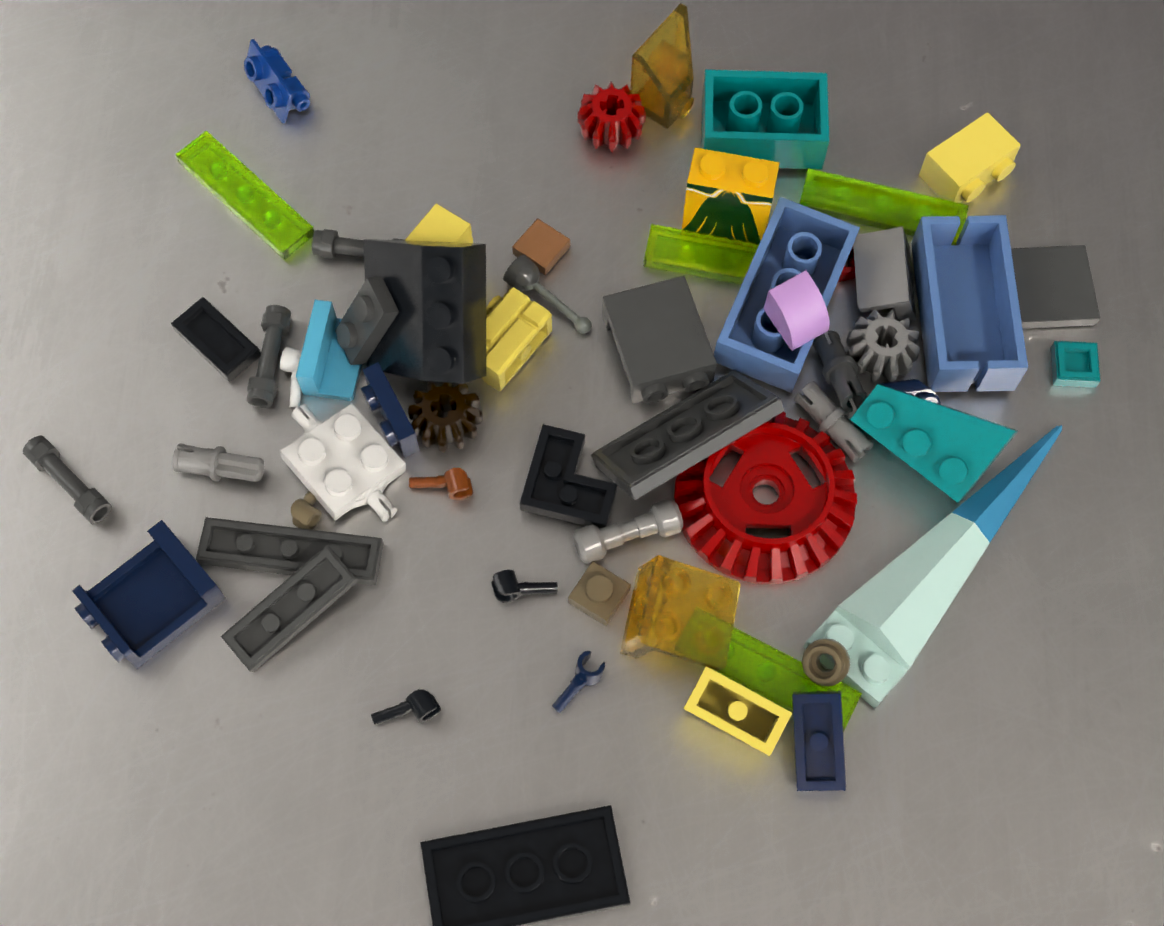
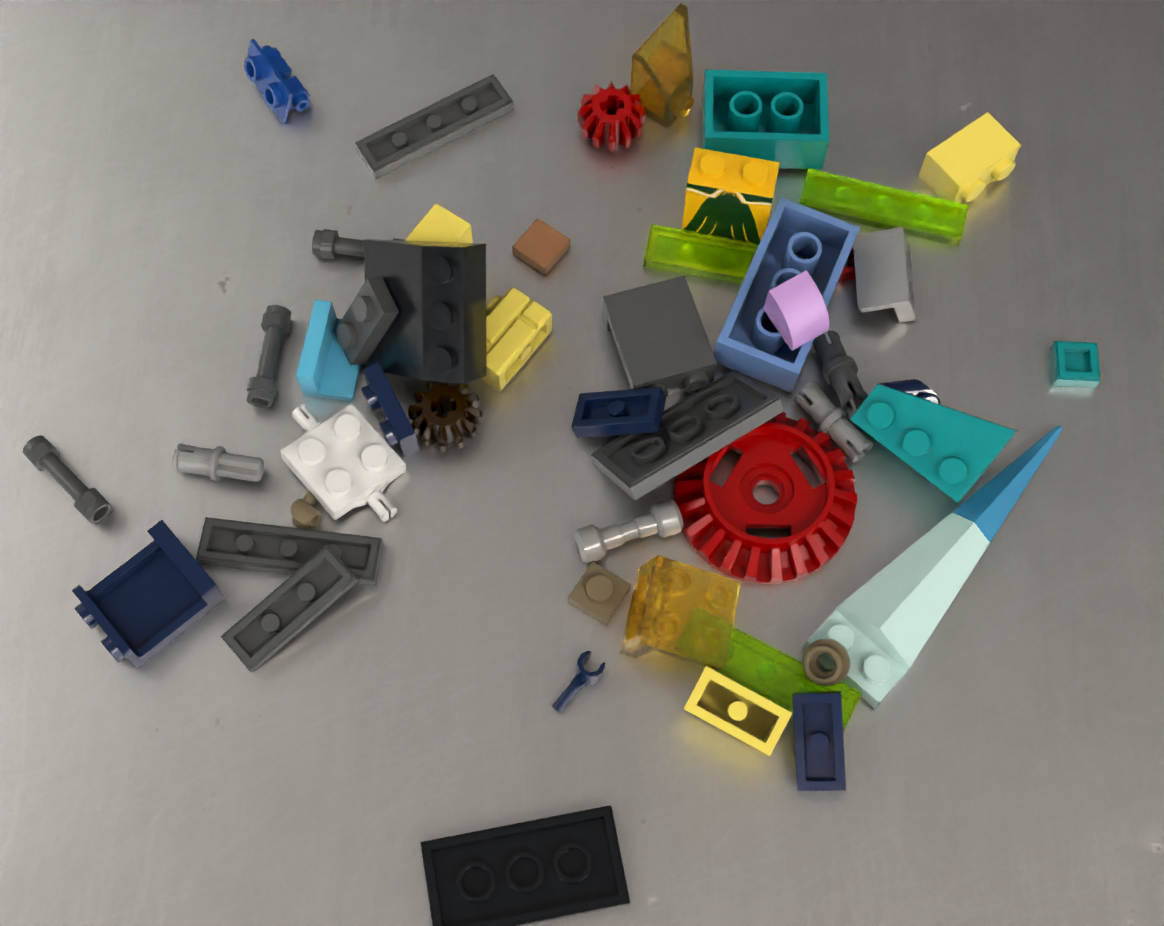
(216, 339): black tile -> none
(245, 195): clear neon green tile -> none
(289, 363): white hand -> none
(419, 702): black hand -> none
(434, 126): none -> dark grey tile
(455, 480): dark orange hand -> none
(508, 589): black hand -> none
(524, 276): hinge -> none
(557, 490): black plate -> none
(619, 412): none -> dark blue plate
(899, 344): light grey gear -> none
(968, 304): medium blue piece -> none
(1055, 287): dark grey tile -> none

